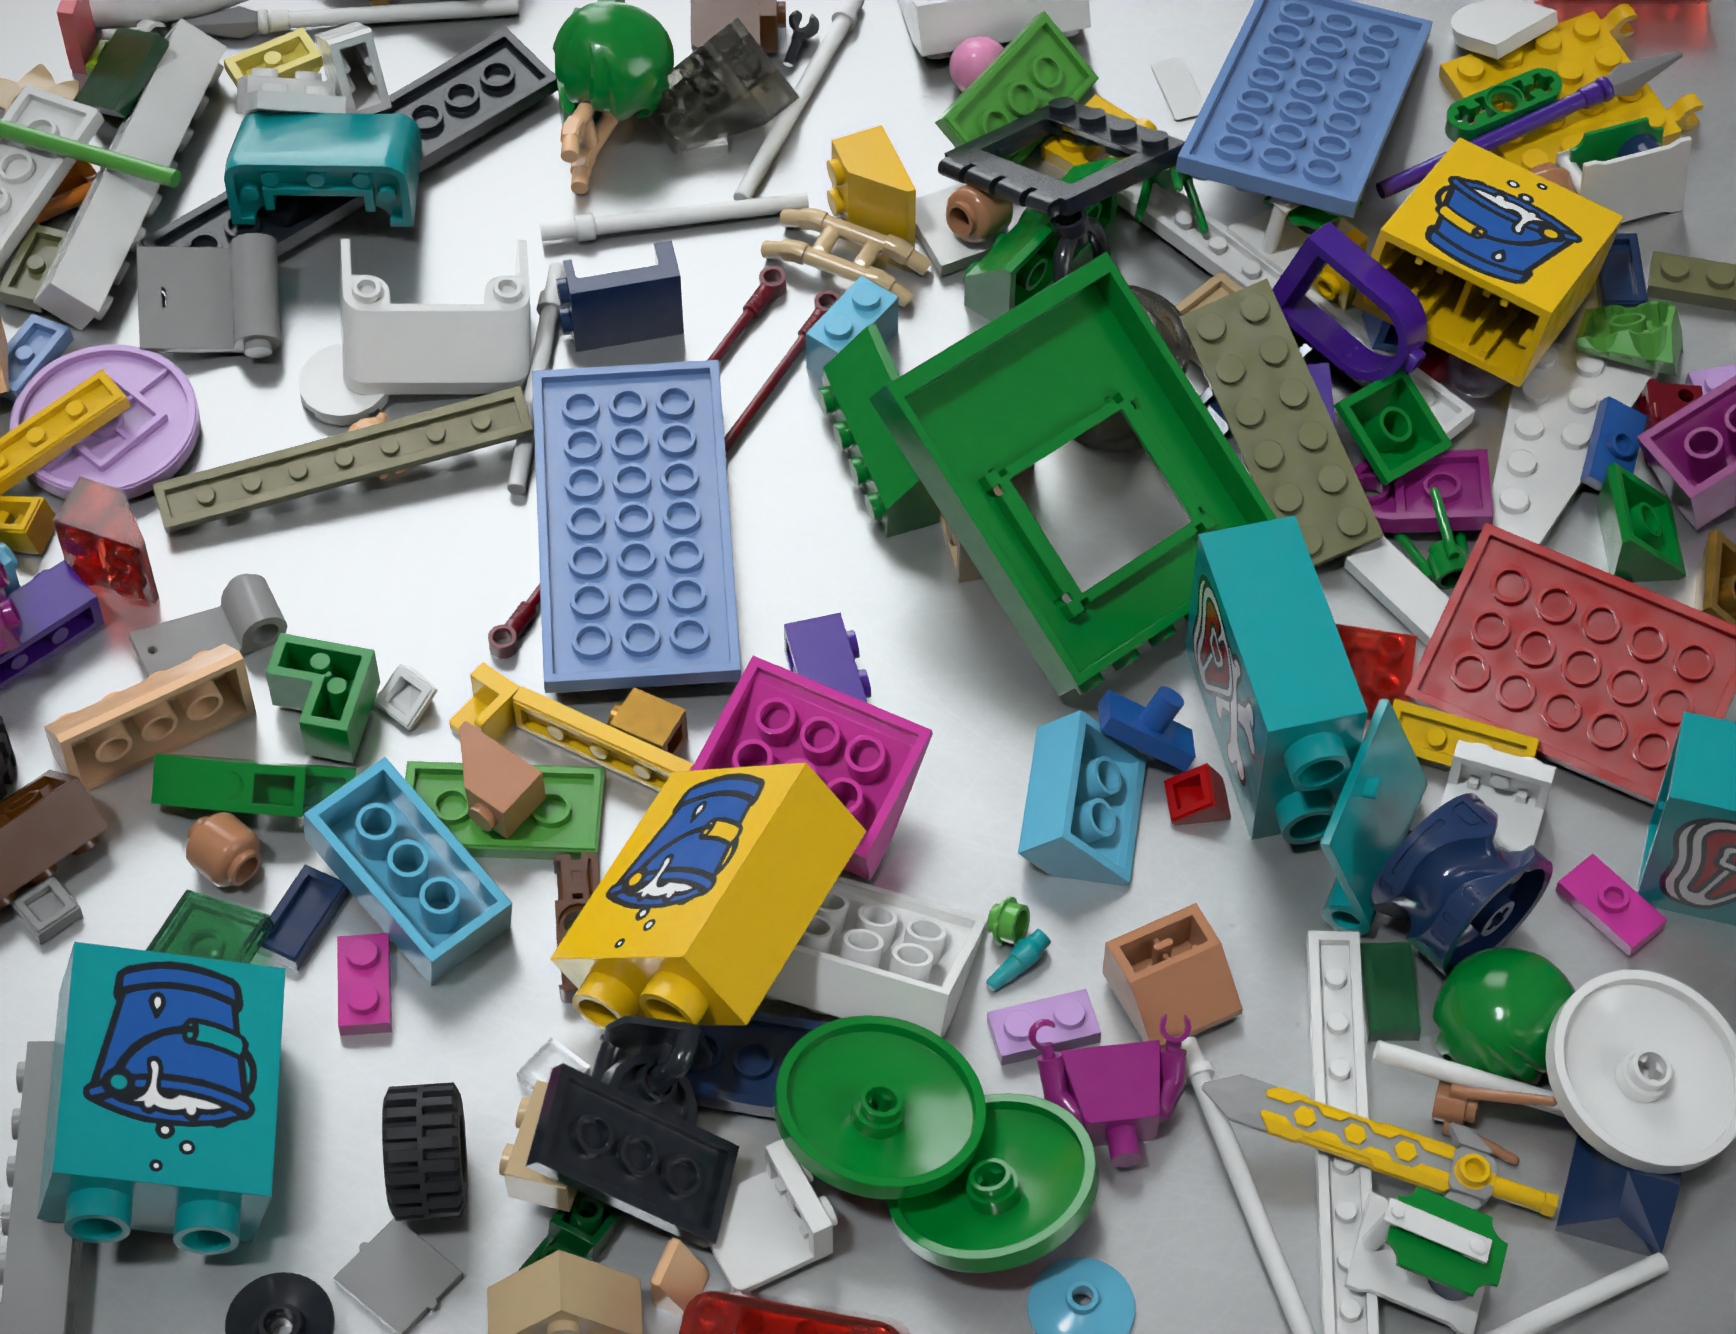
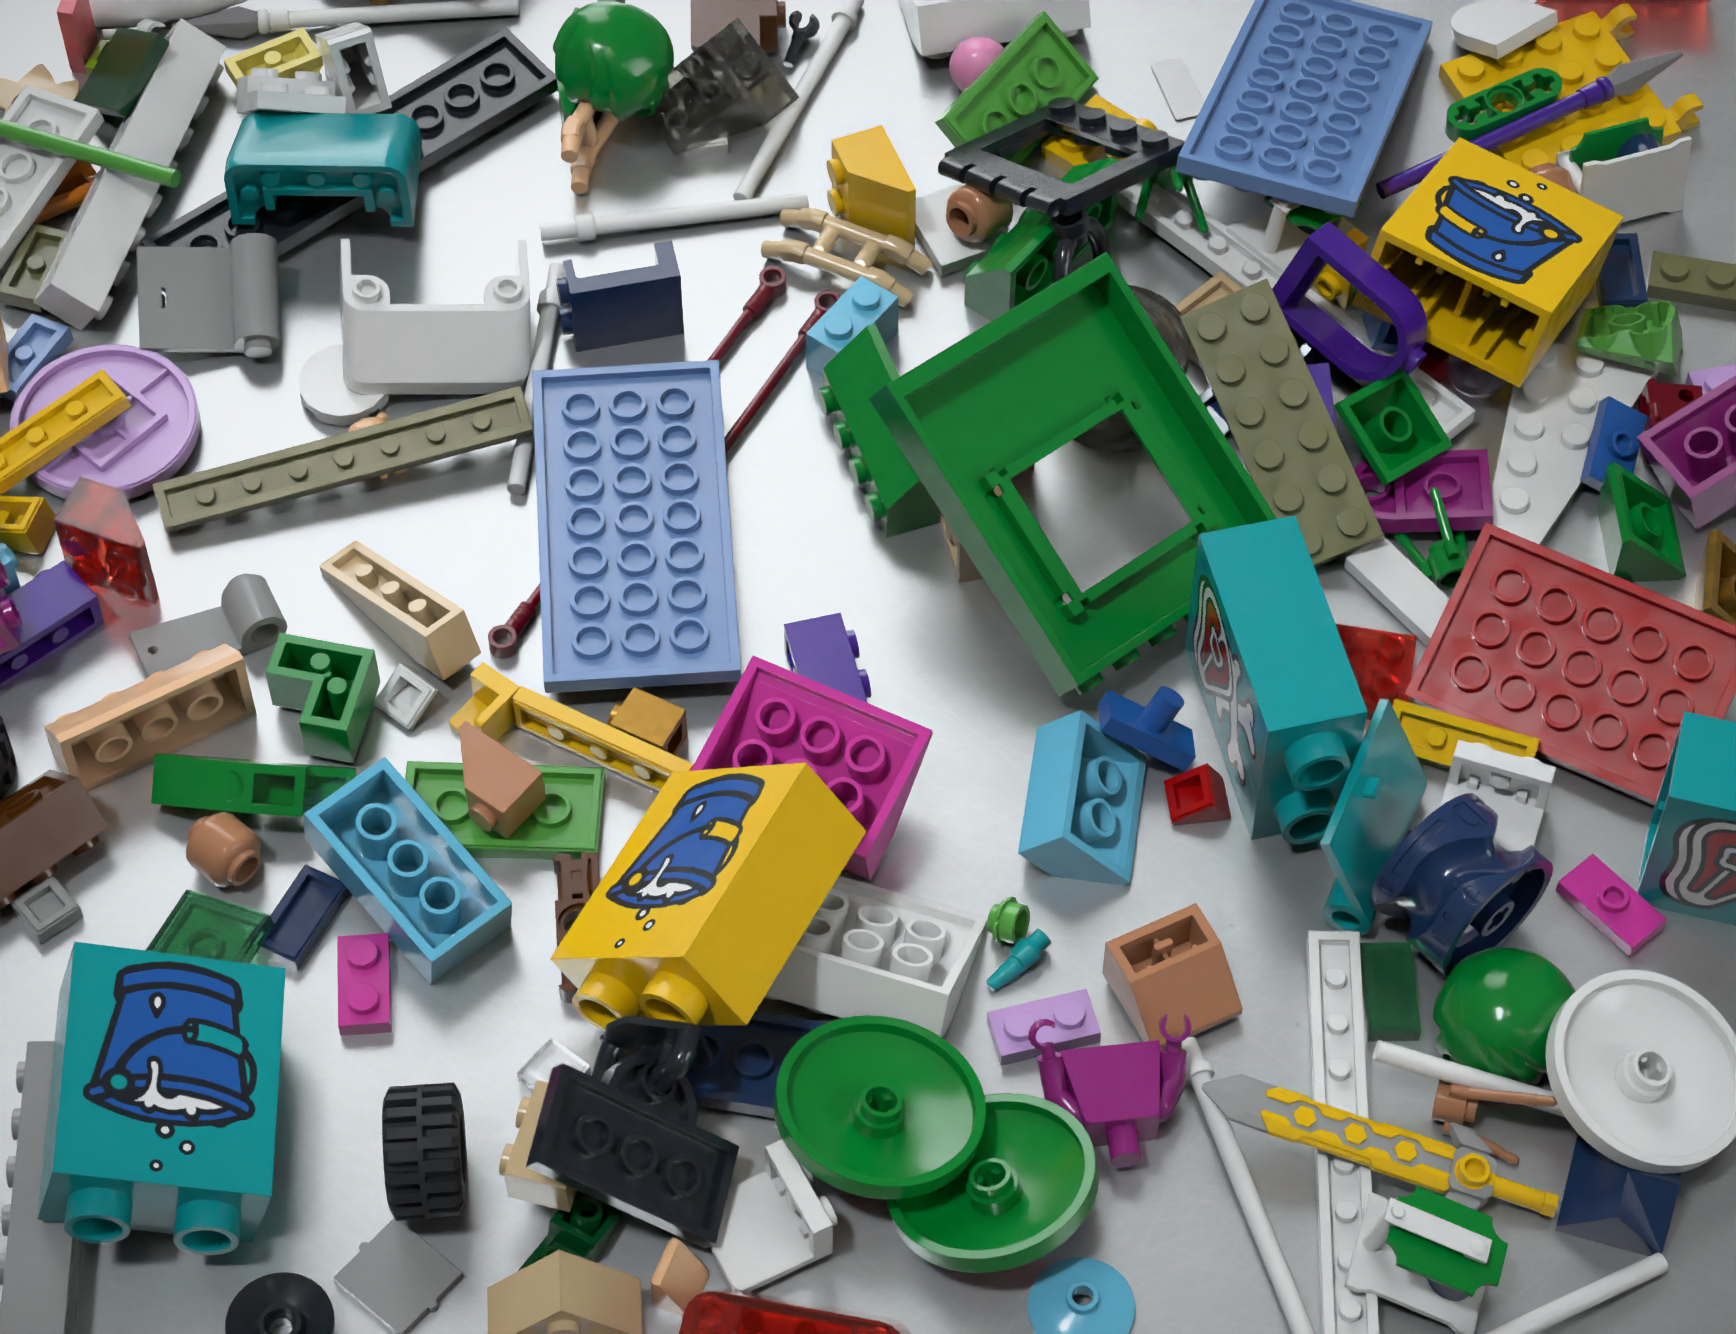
(406, 609): none -> tan slope

